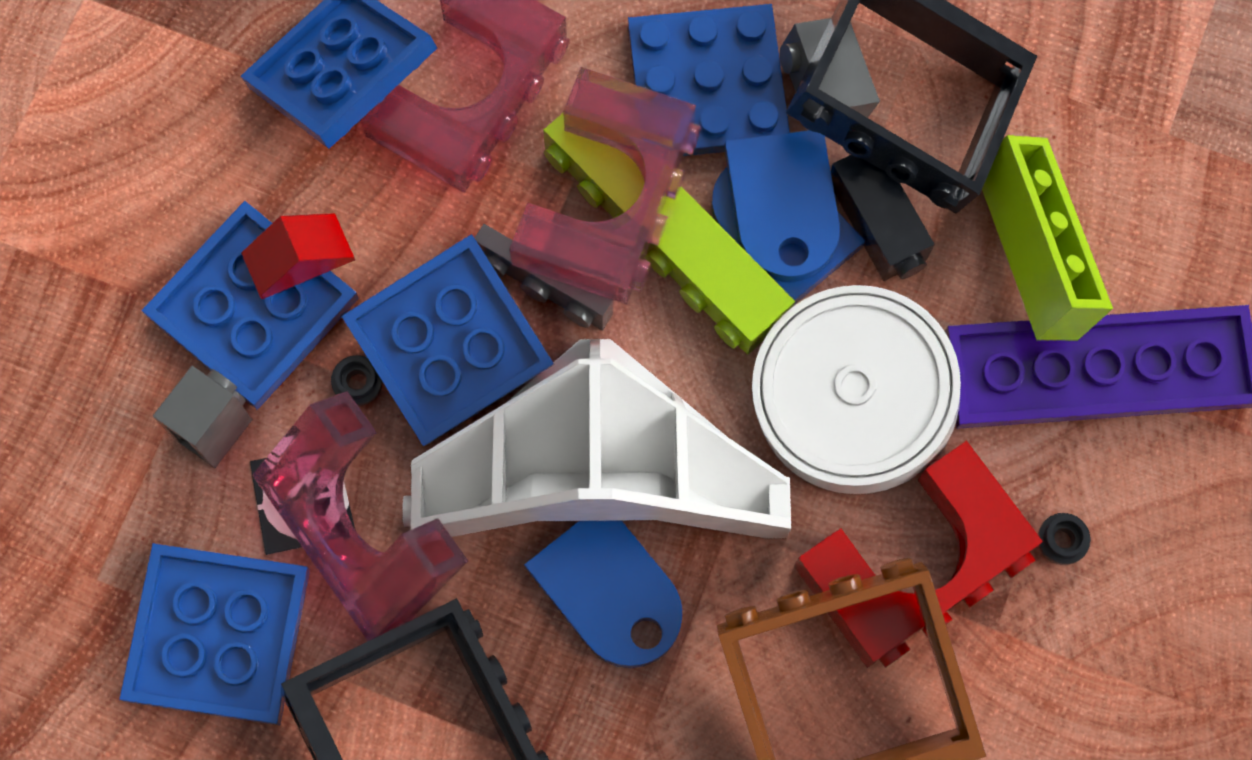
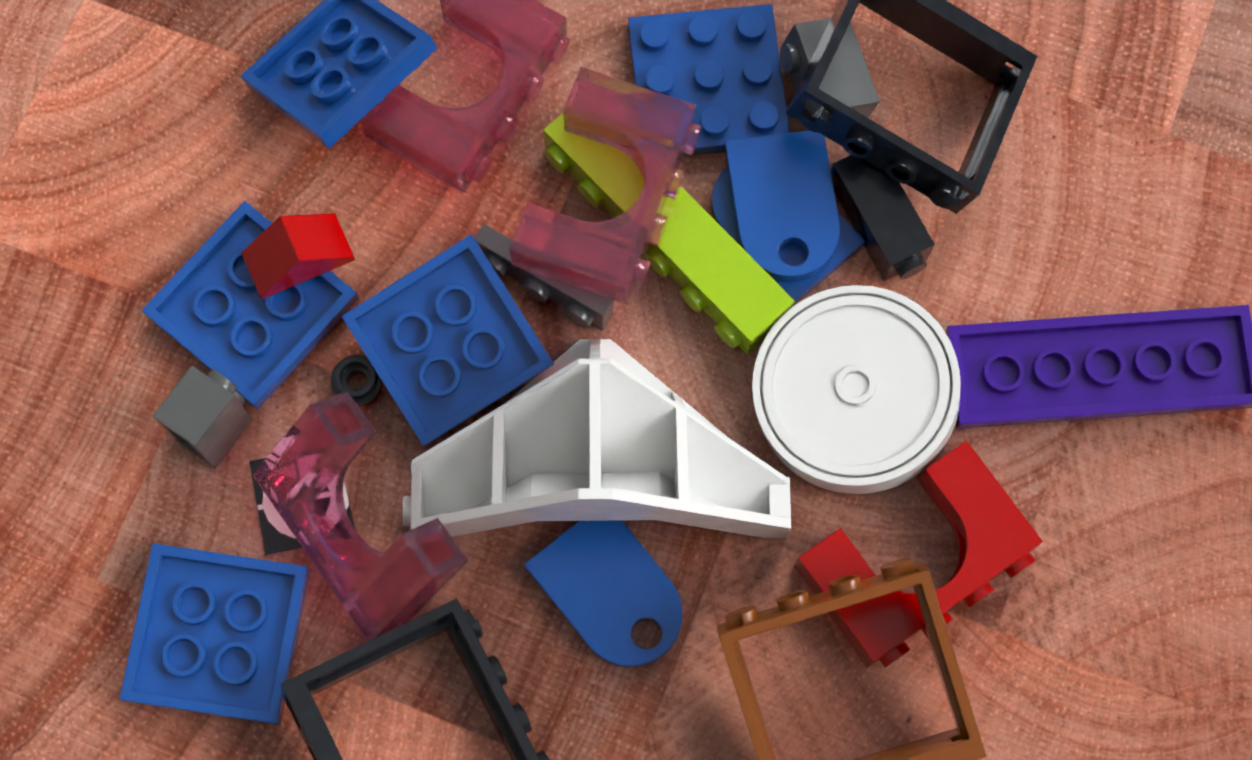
(1044, 240): lime brick -> none
(1074, 528): black plate -> none

